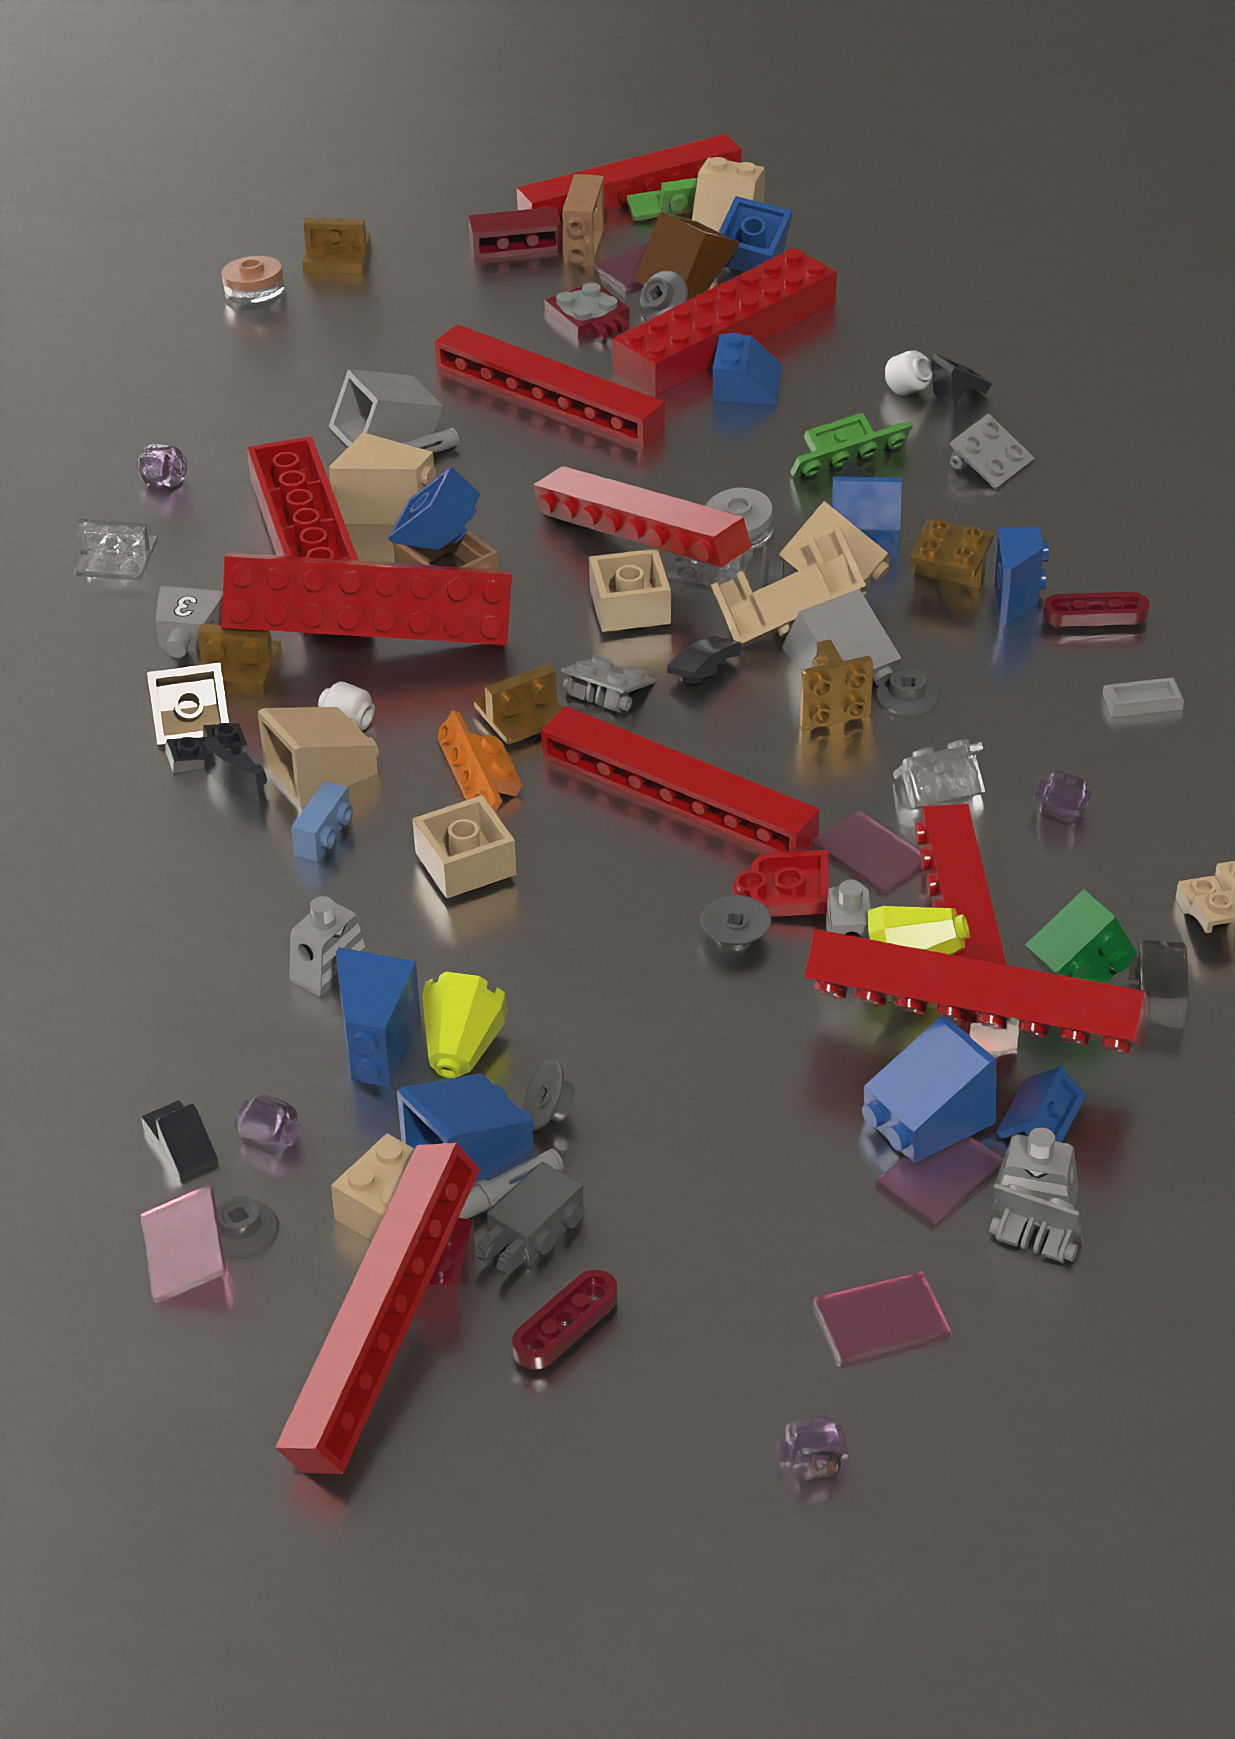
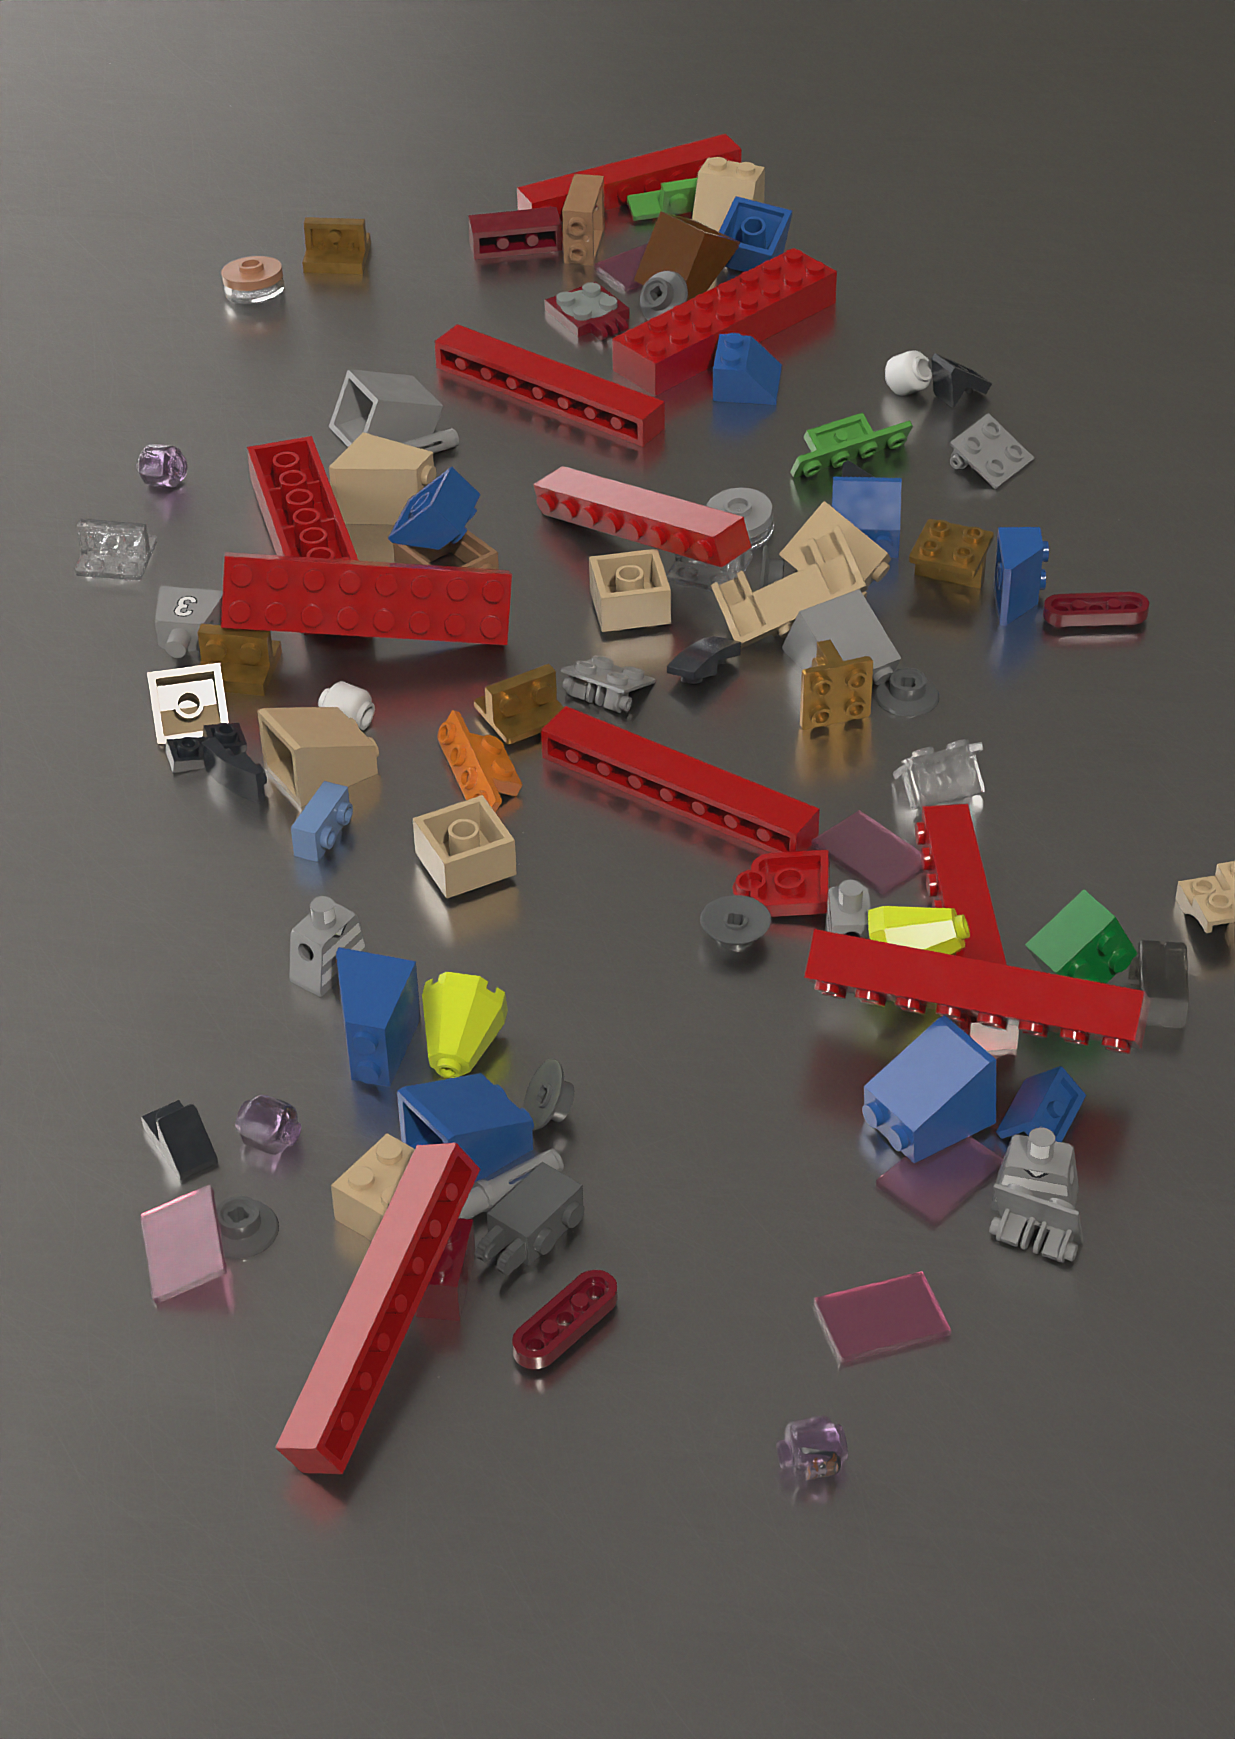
(1062, 797): clear purple head -> none
(1143, 697): light grey tile -> none

